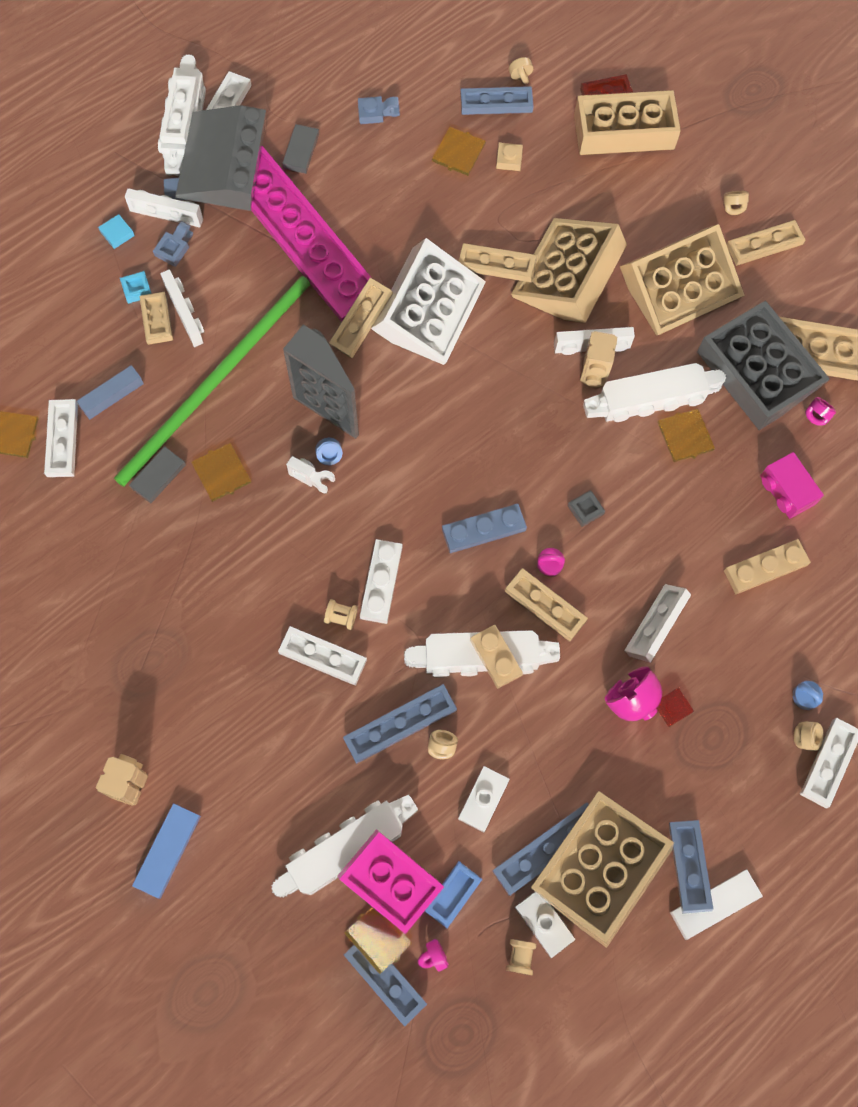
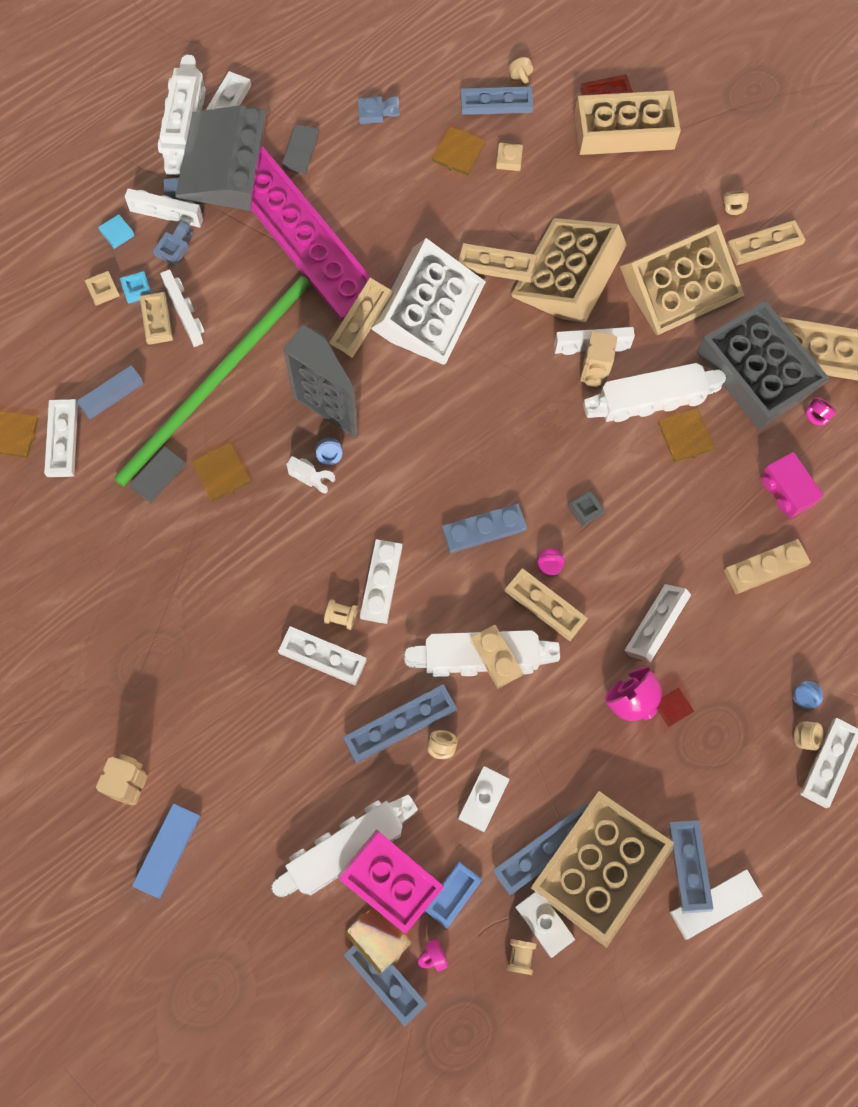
(102, 288): none -> tan plate

